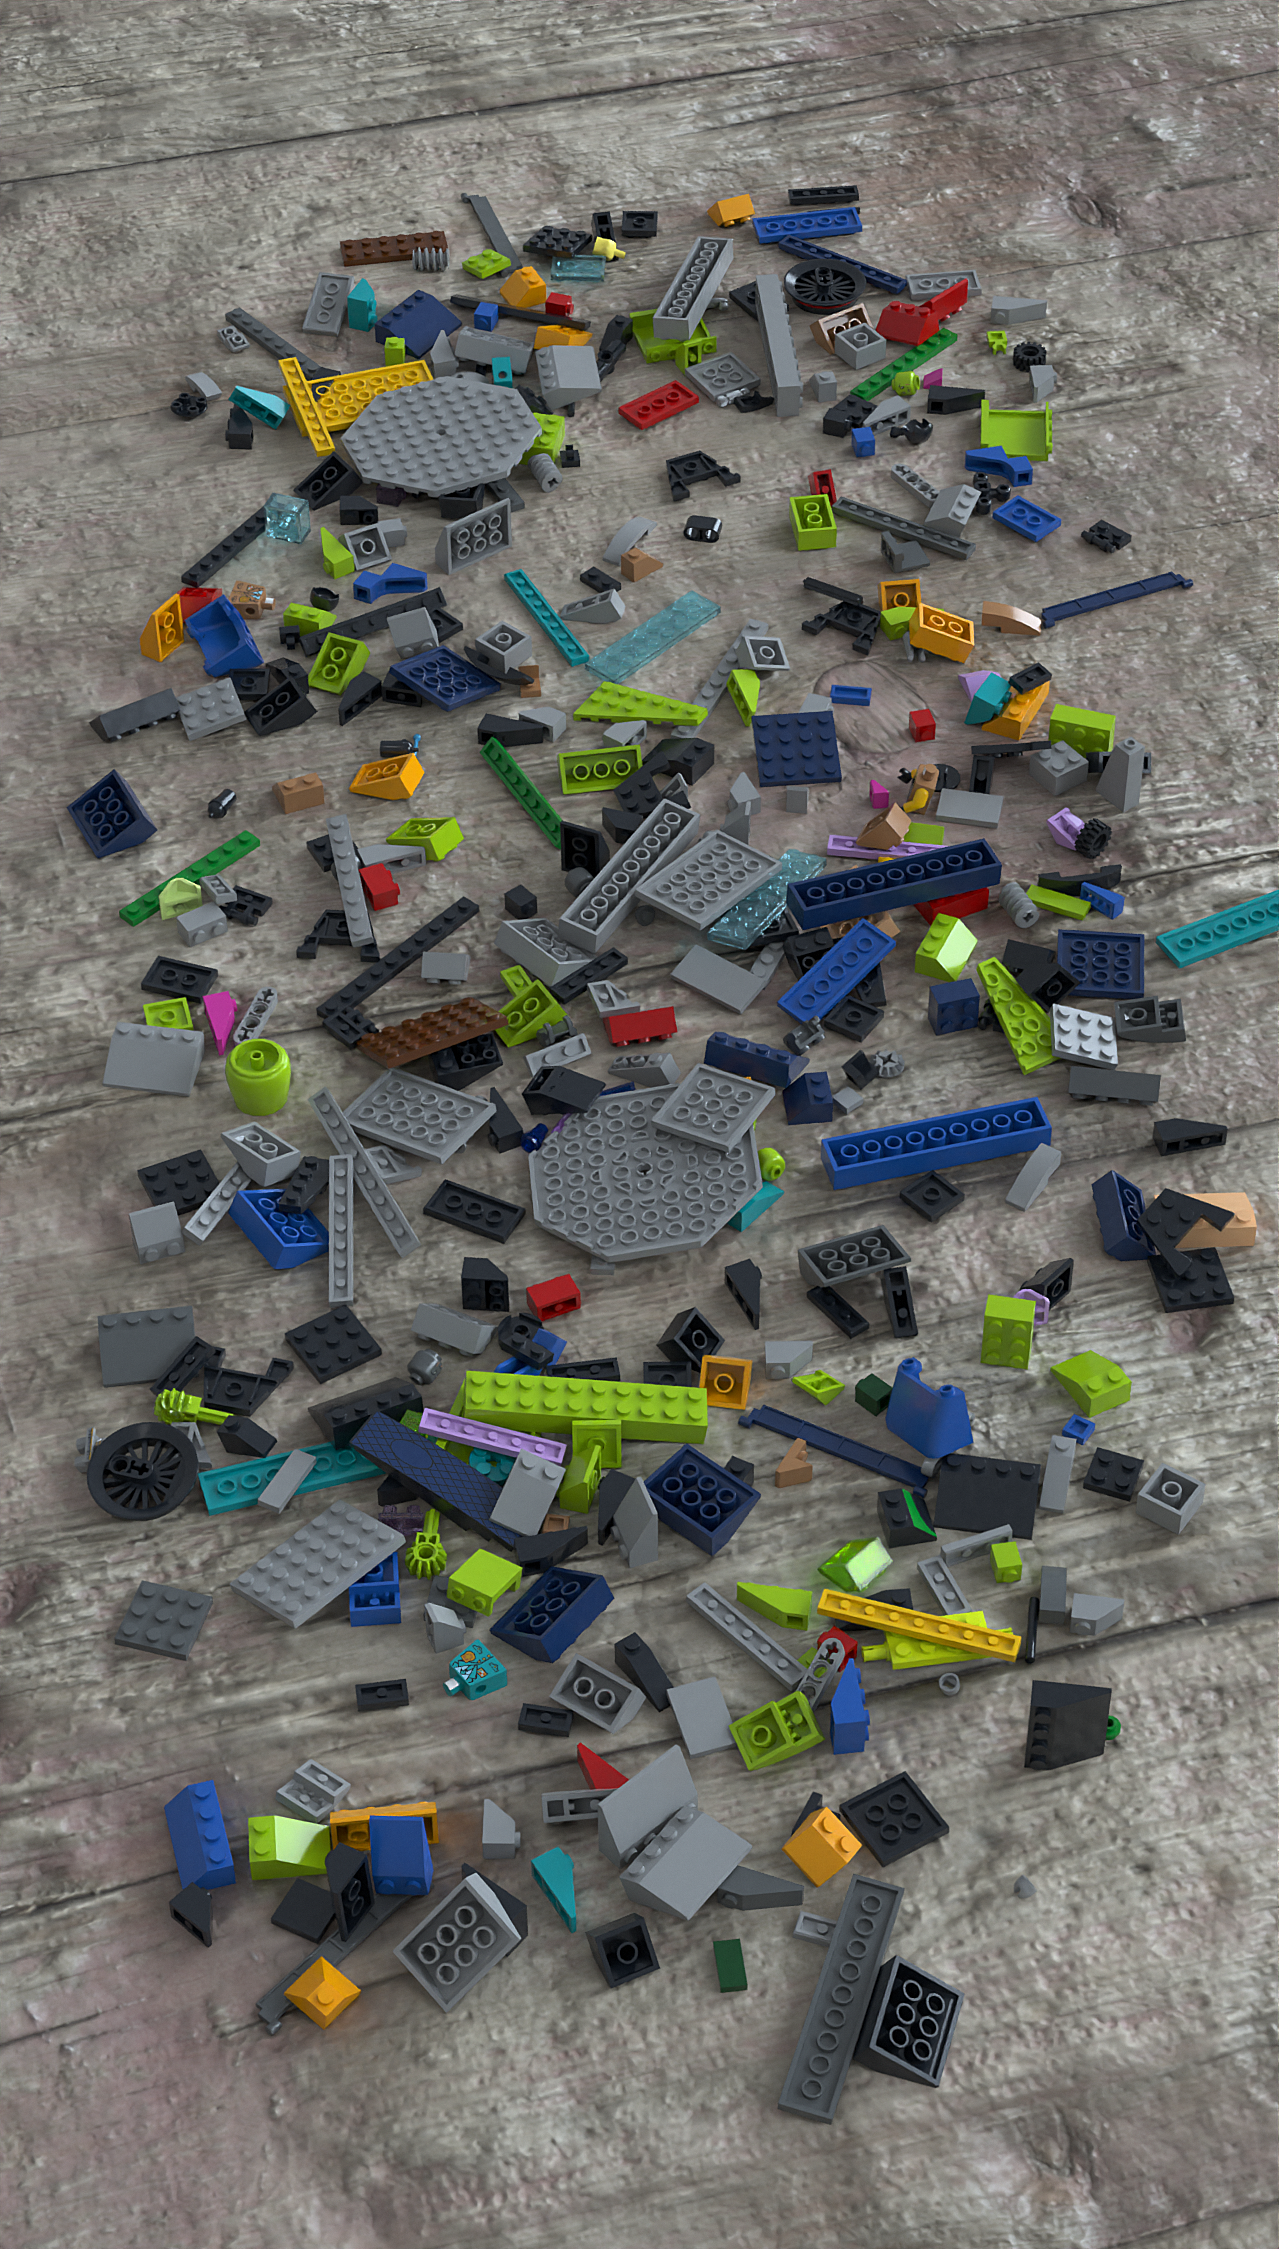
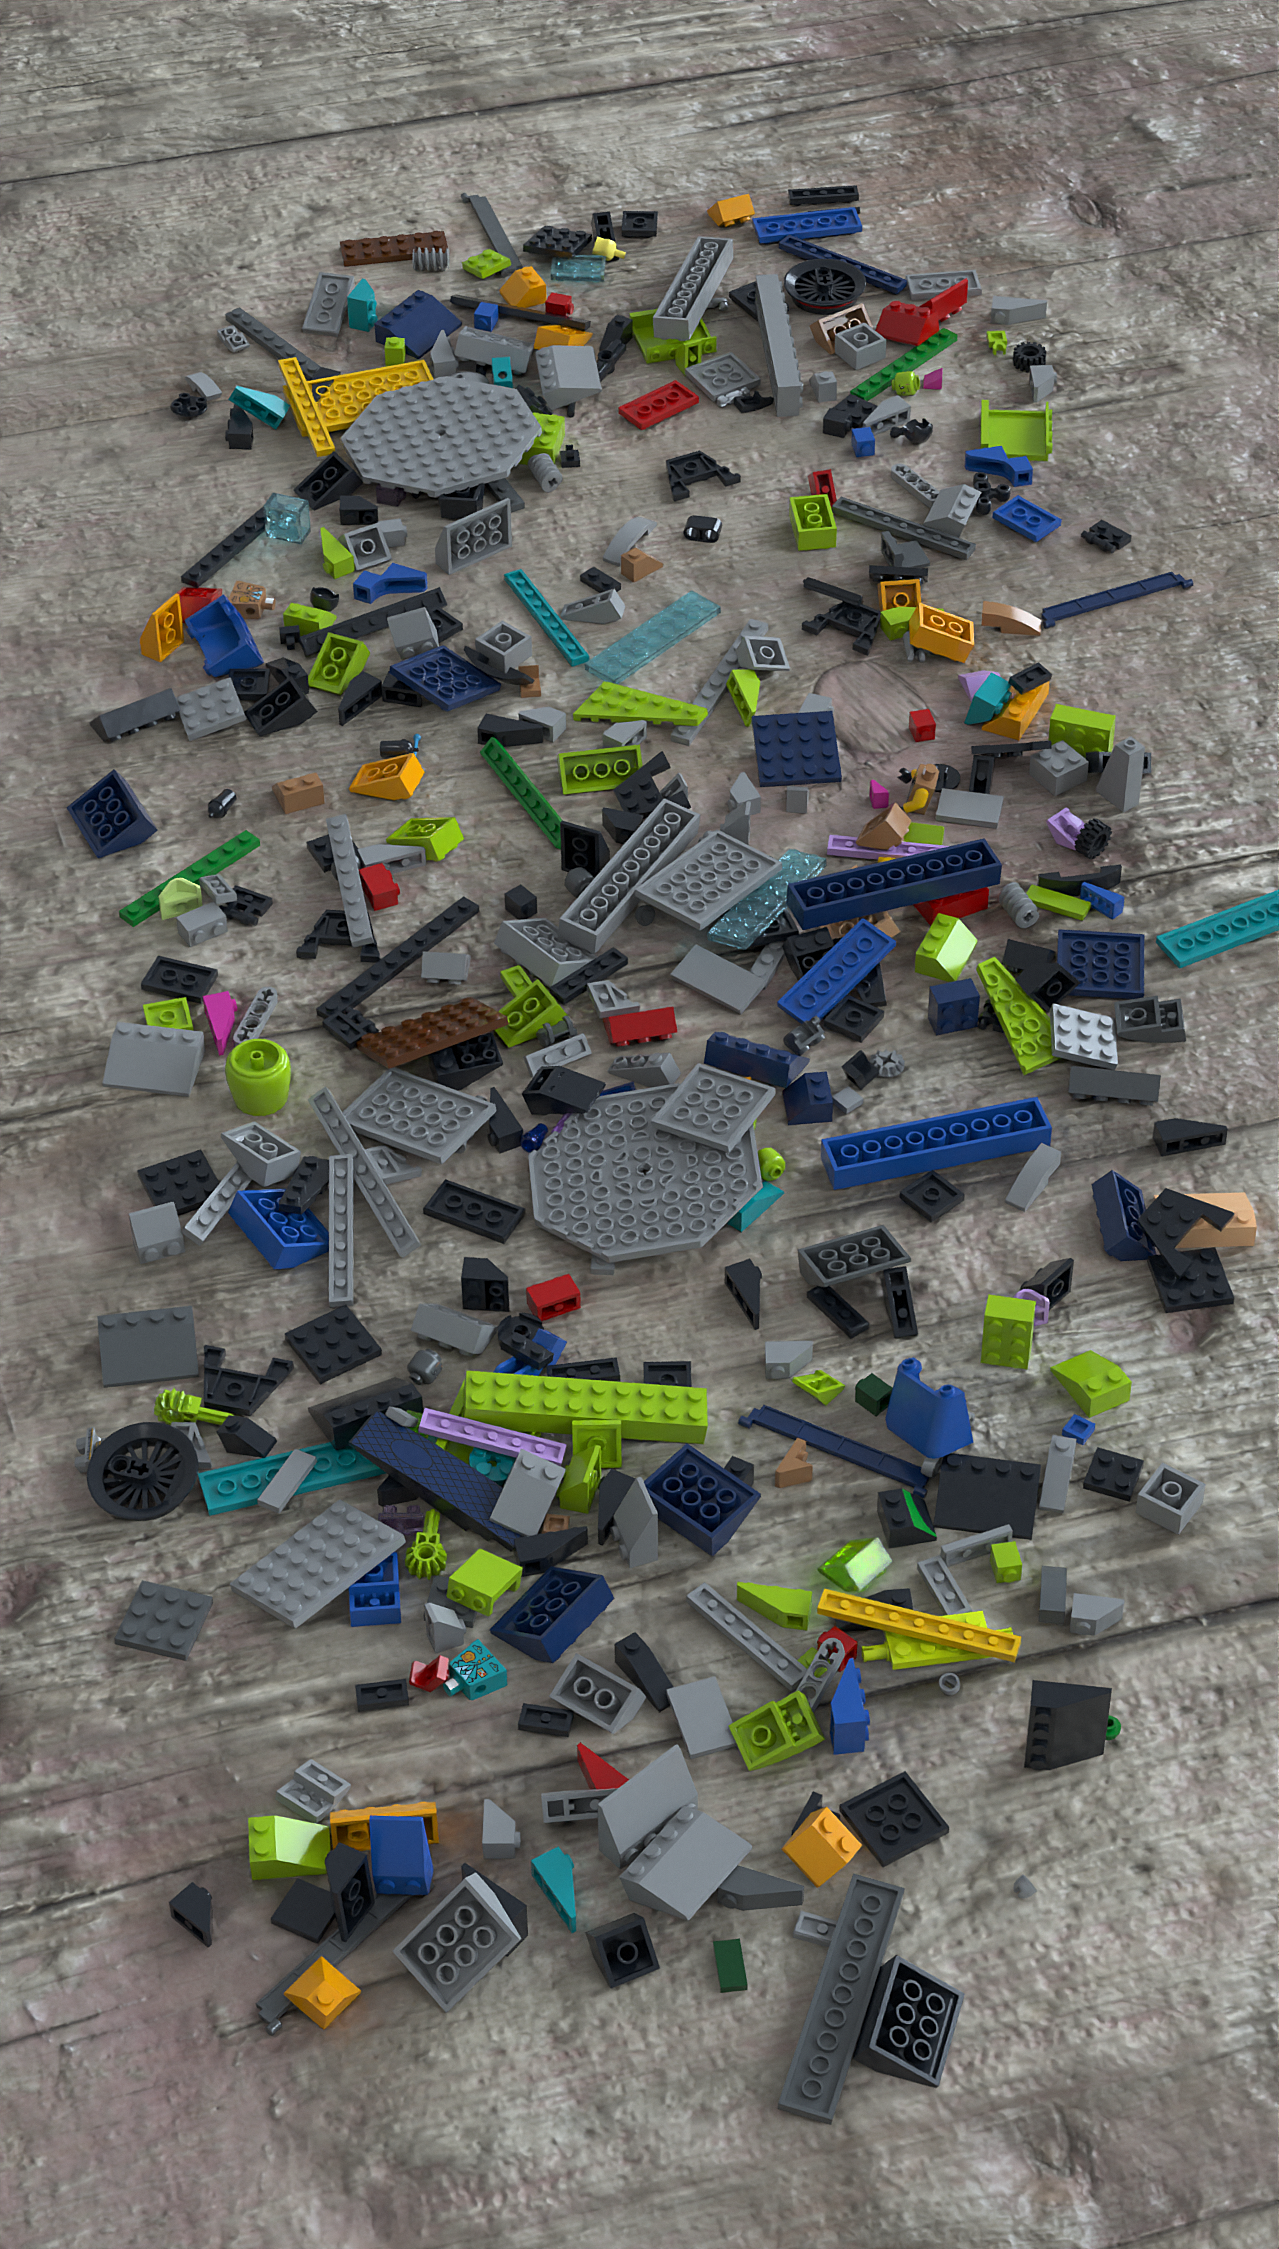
(184, 1367): black plate -> none
(200, 1837): blue slope -> none
(402, 1417): none -> light grey tile
(429, 1676): none -> red bracket
(686, 756): black slope -> none
(690, 1339): black slope -> none
(726, 1381): light orange slope -> none
(851, 695): blue tile -> none
(880, 573): none -> black plate
(951, 400): black slope -> none
(1032, 1630): black bar -> none

